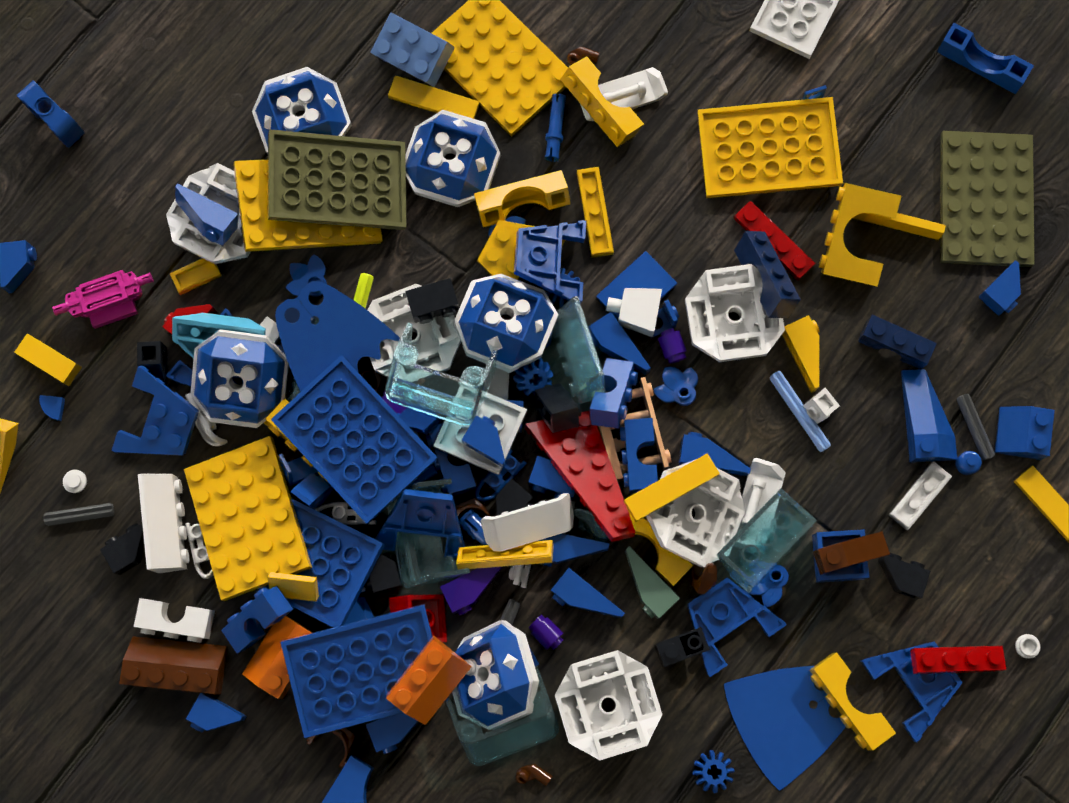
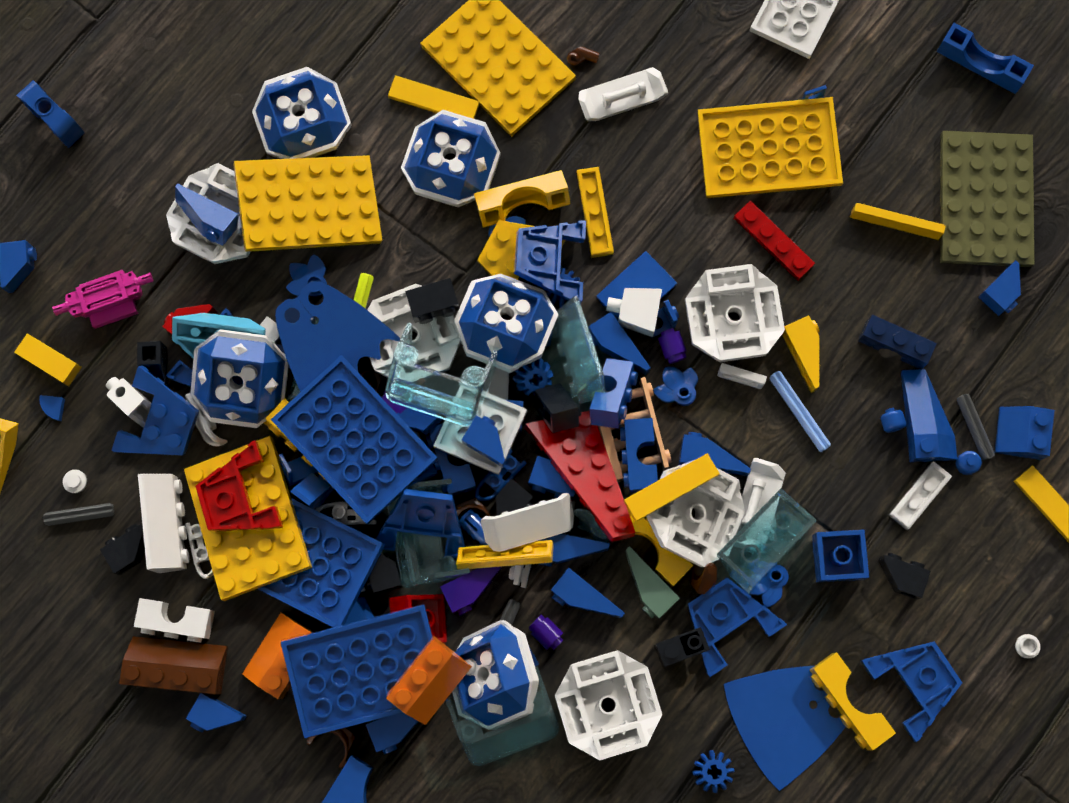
(129, 400): none -> white torso
(194, 275): yellow tile -> none
(226, 498): none -> red wing
(244, 627): blue arch -> none
(295, 586): yellow tile -> none
(336, 180): olive plate -> none
(412, 49): medium blue brick -> none
(532, 772): reddish brown arm -> none
(554, 135): blue pin -> none
(617, 122): yellow arch -> none
(741, 376): none -> white tile
(778, 292): dark blue arch -> none
(821, 406): white bracket -> none
(851, 552): reddish brown slope -> none
(855, 201): yellow arch -> none
(893, 420): none -> blue piece
(958, 659): red plate -> none

